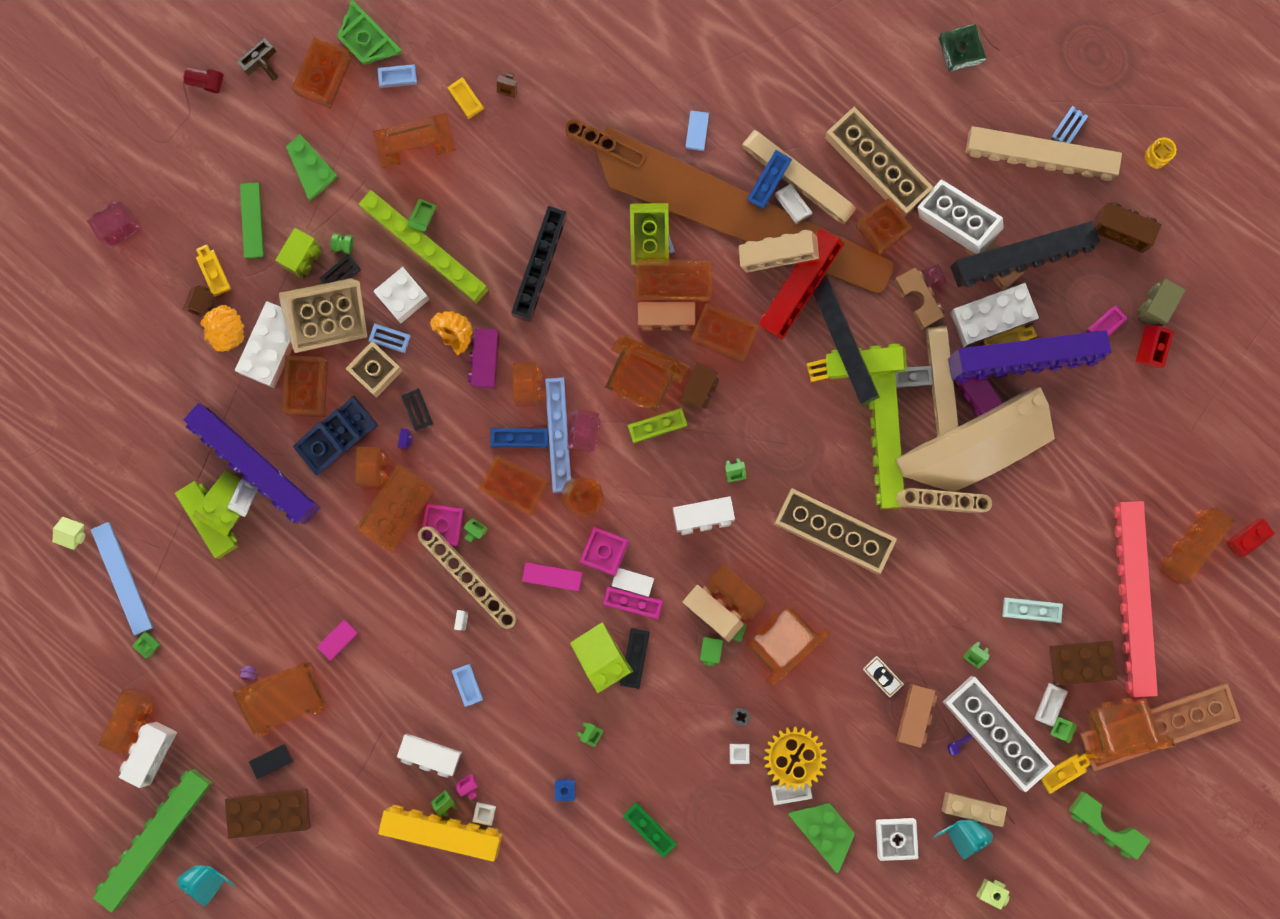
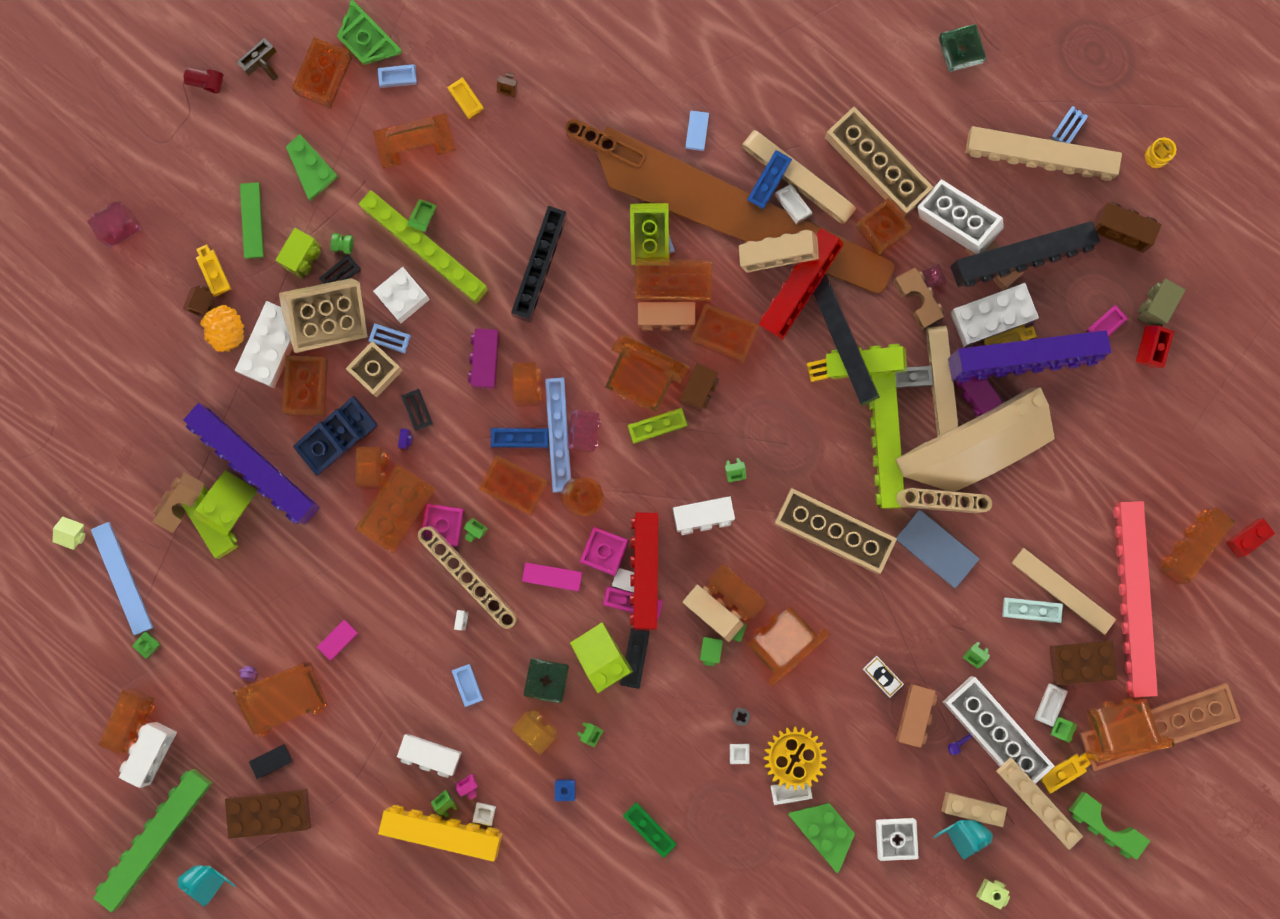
(184, 490): none -> medium nougat arch
(242, 498): white tile -> none
(453, 329): light orange hair -> none
(535, 687): none -> clear green brick
(535, 731): none -> clear yellow brick
(645, 571): none -> red brick
(937, 549): none -> sand blue tile
(1039, 803): none -> tan plate
(1063, 591): none -> tan tile

